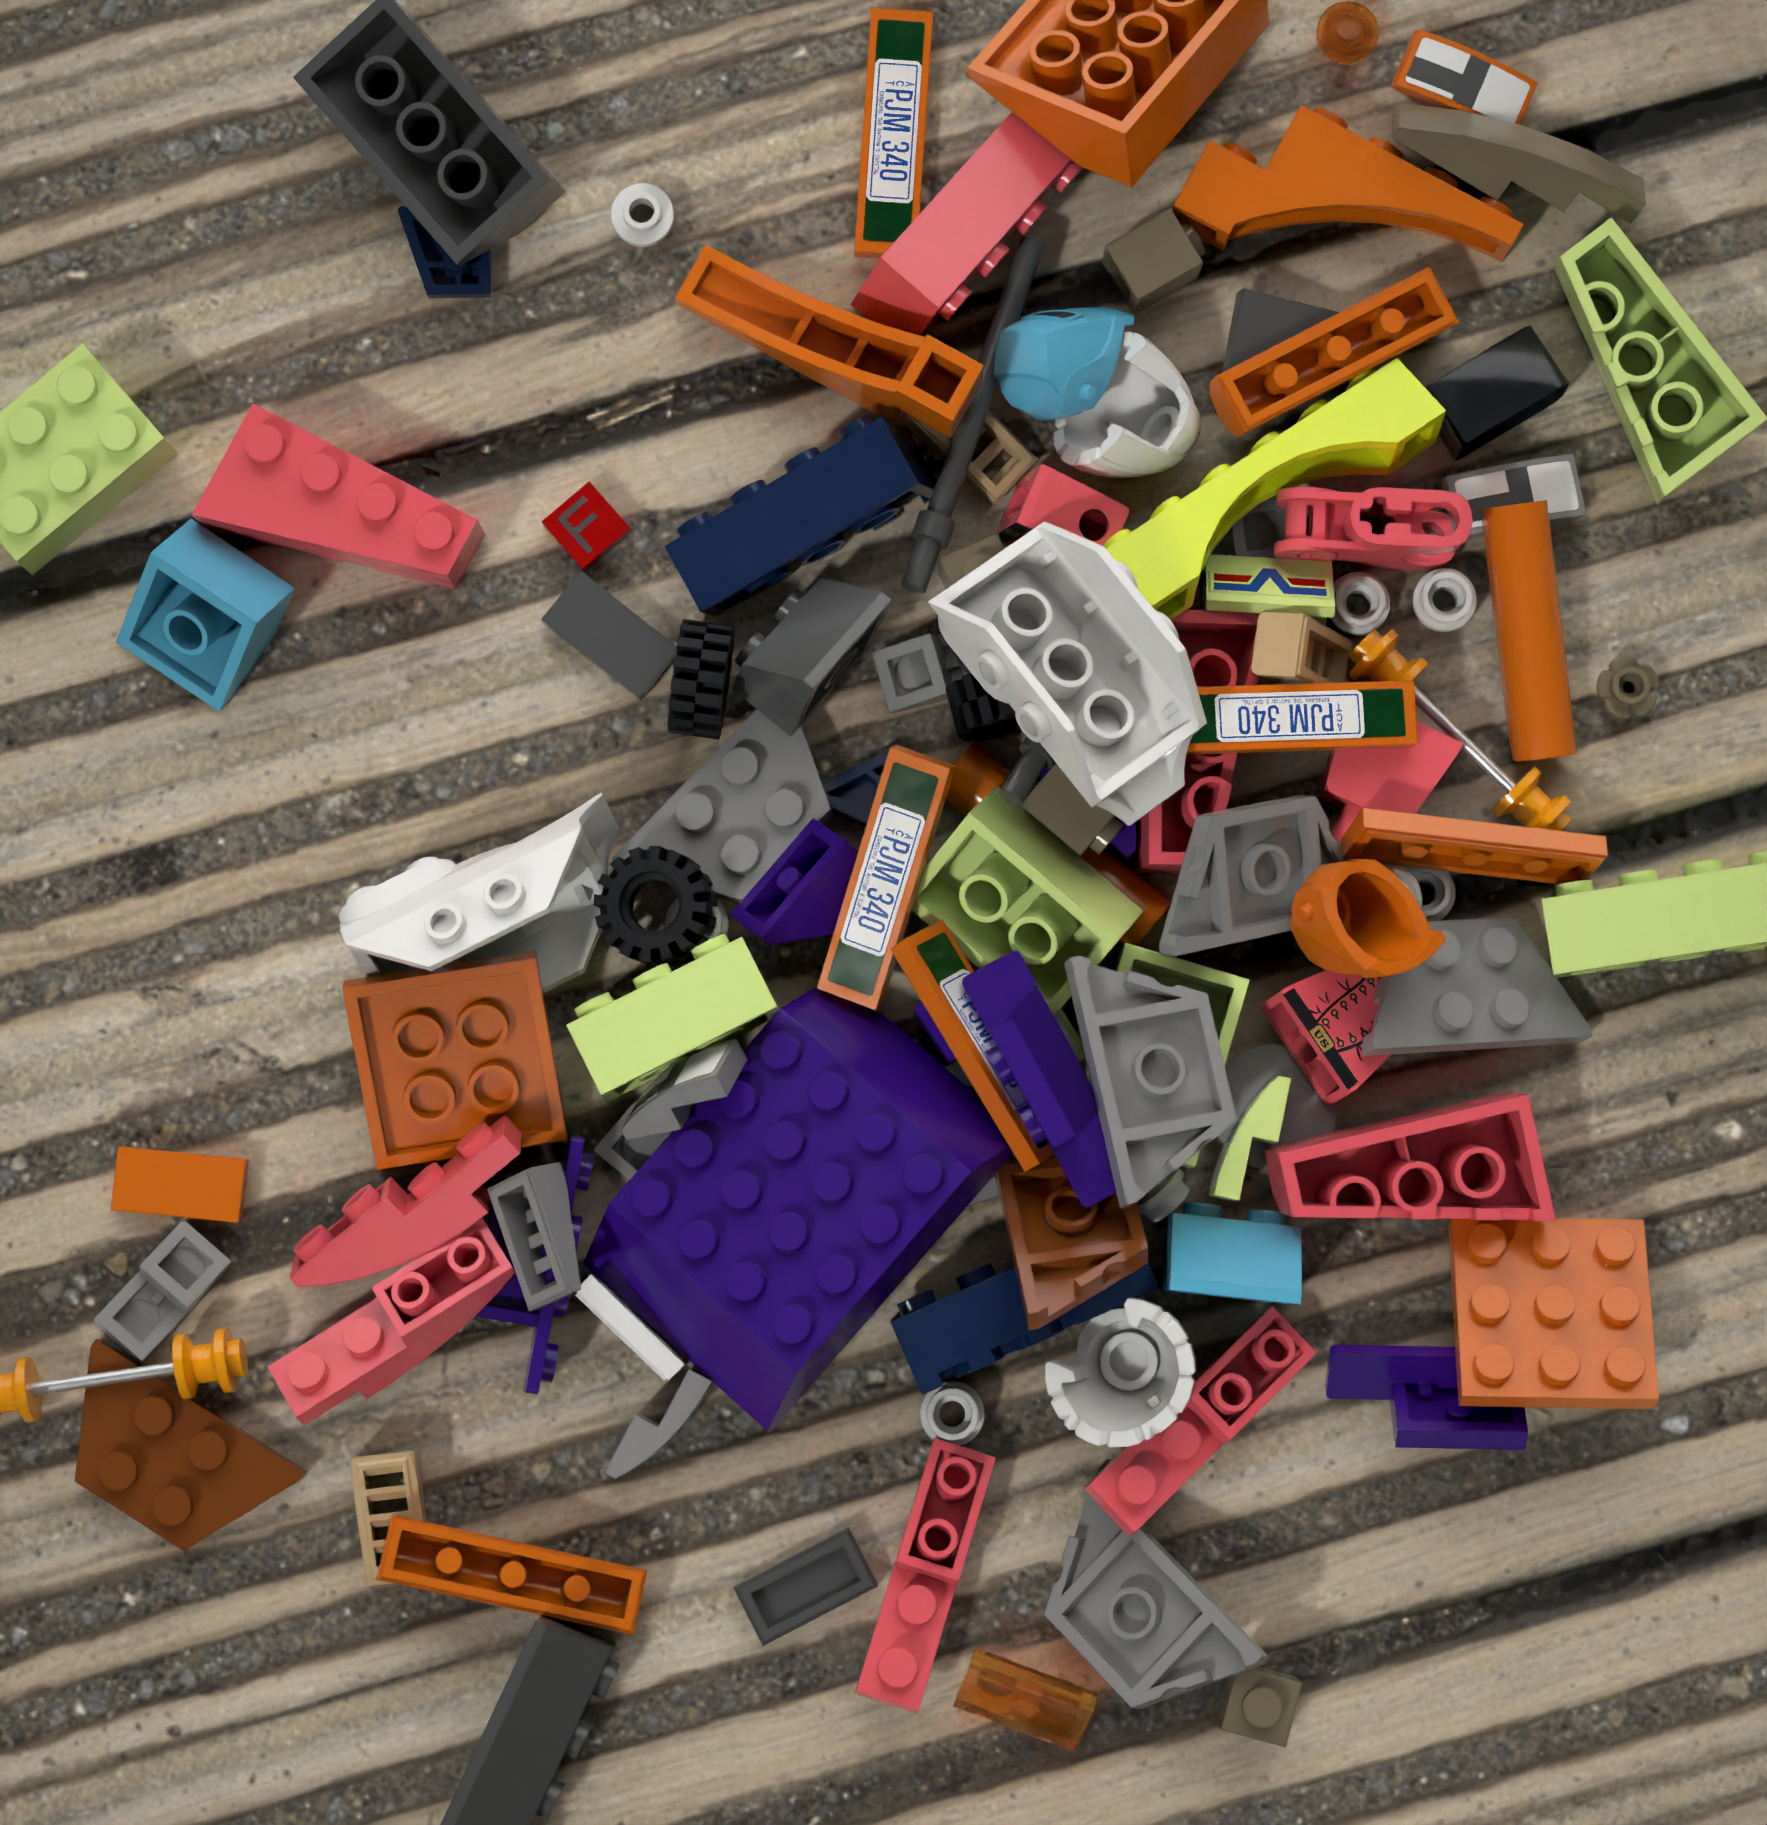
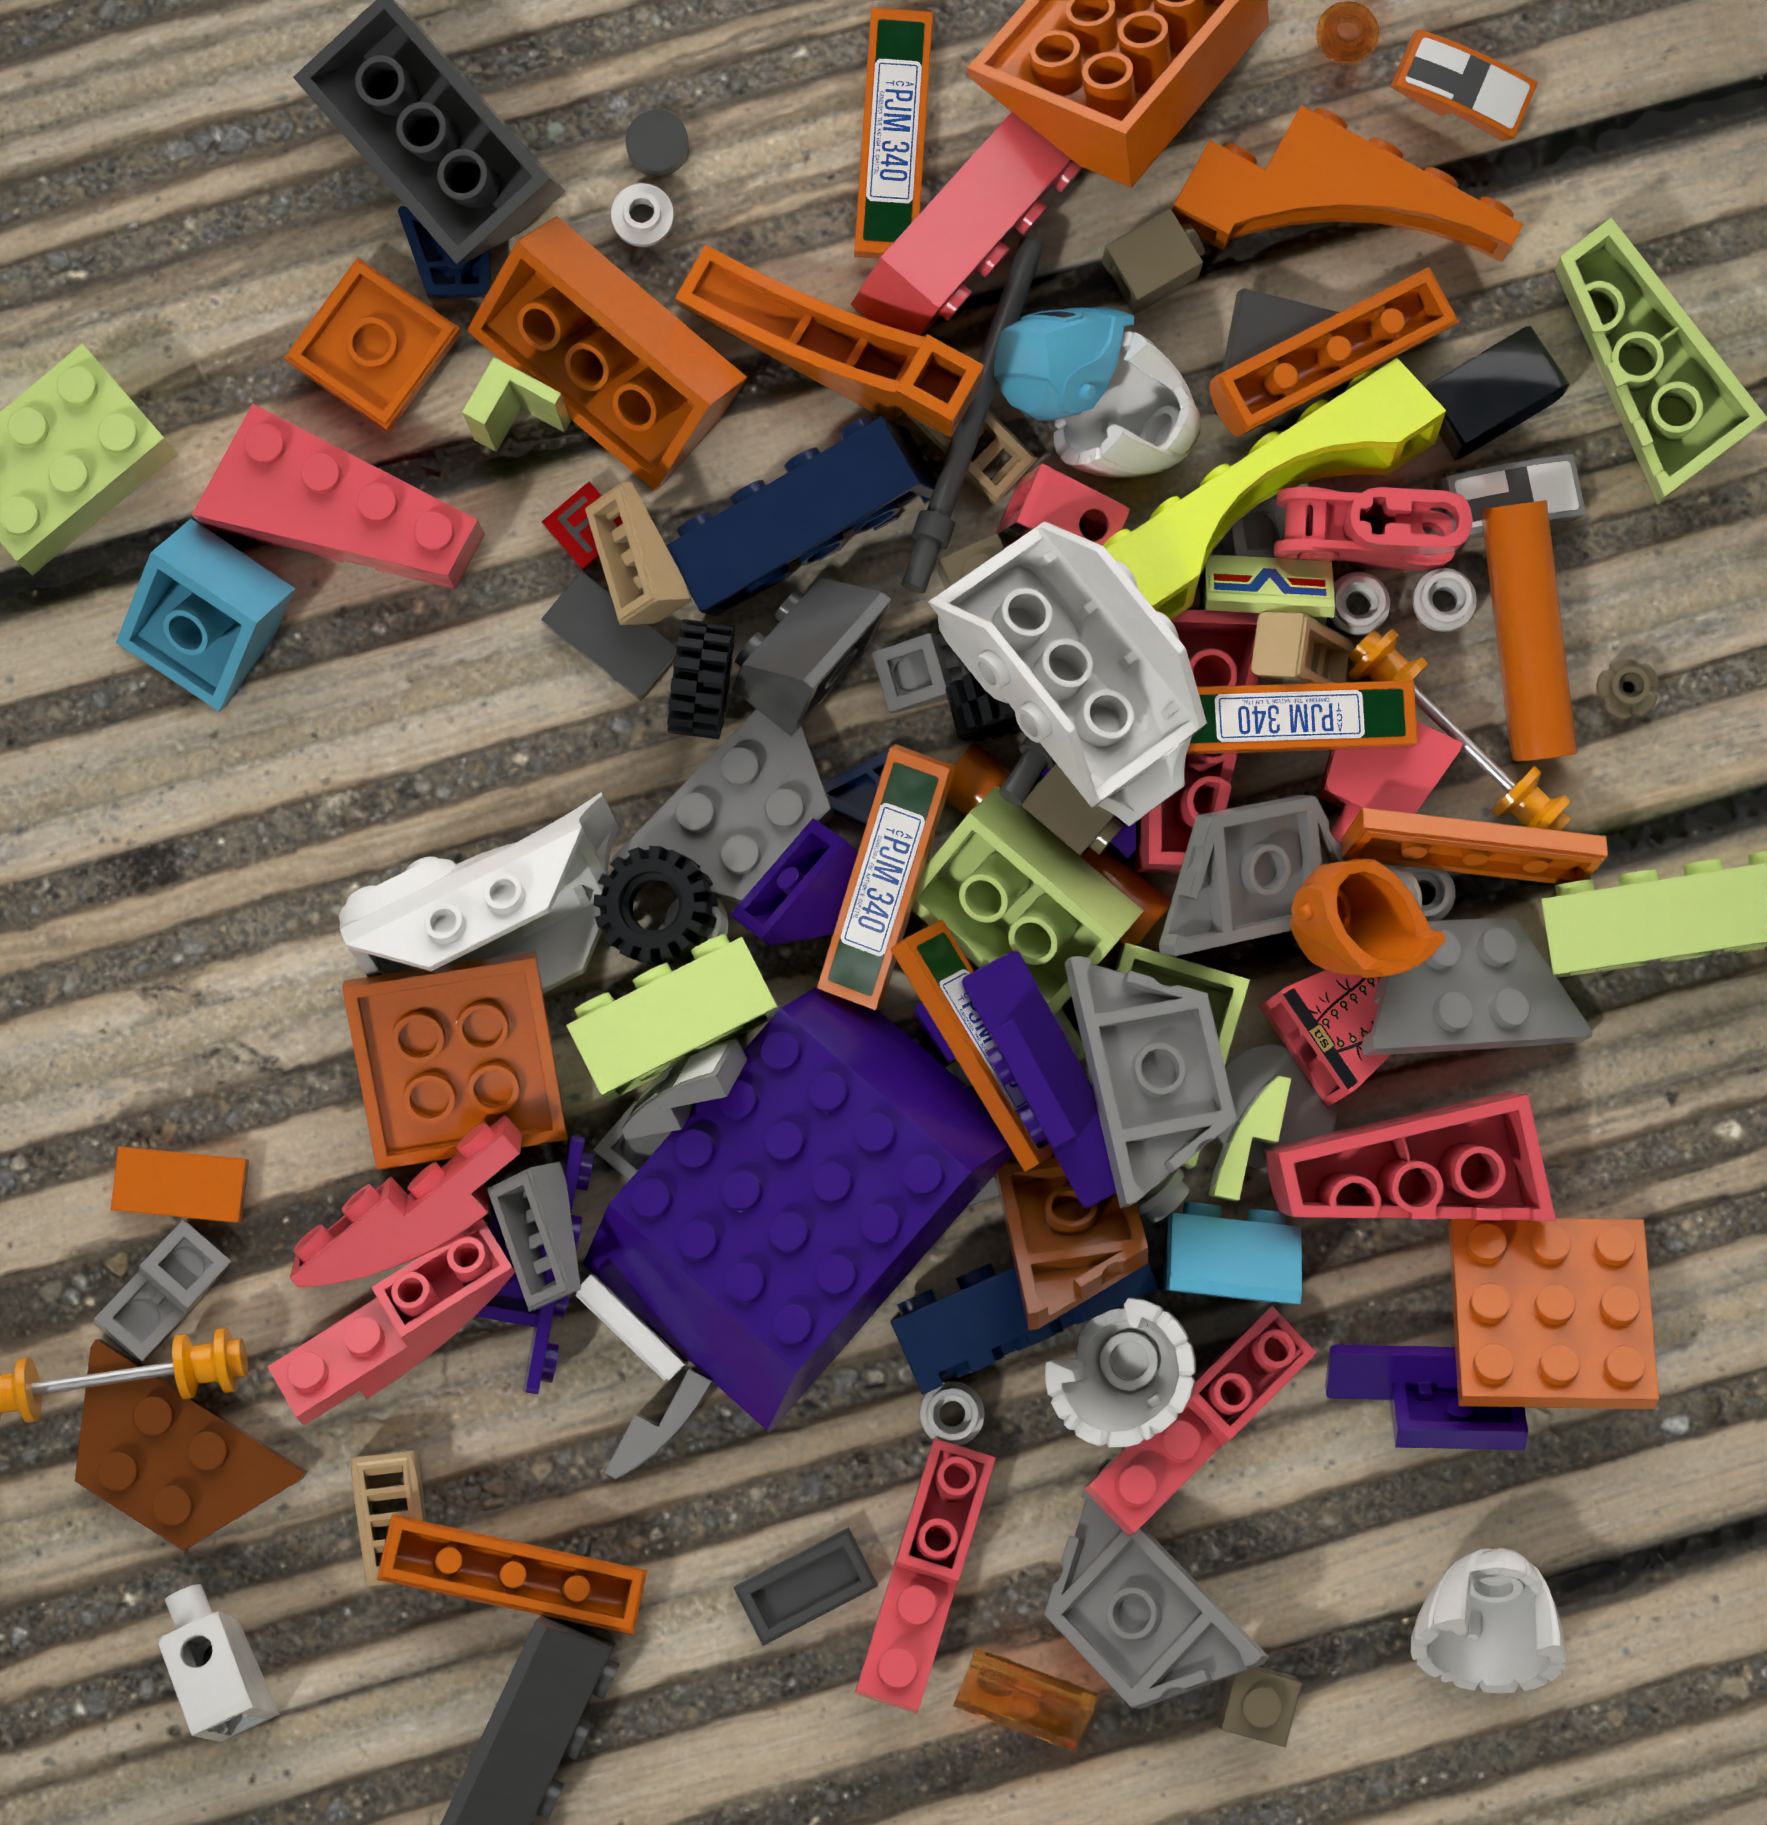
(230, 1688): none -> white torso
(373, 345): none -> orange plate
(502, 396): none -> yellowish green panel
(609, 348): none -> orange slope
(641, 578): none -> tan slope
(657, 143): none -> dark grey tile
(1490, 1625): none -> white hair
(1495, 152): dark tan slope -> none

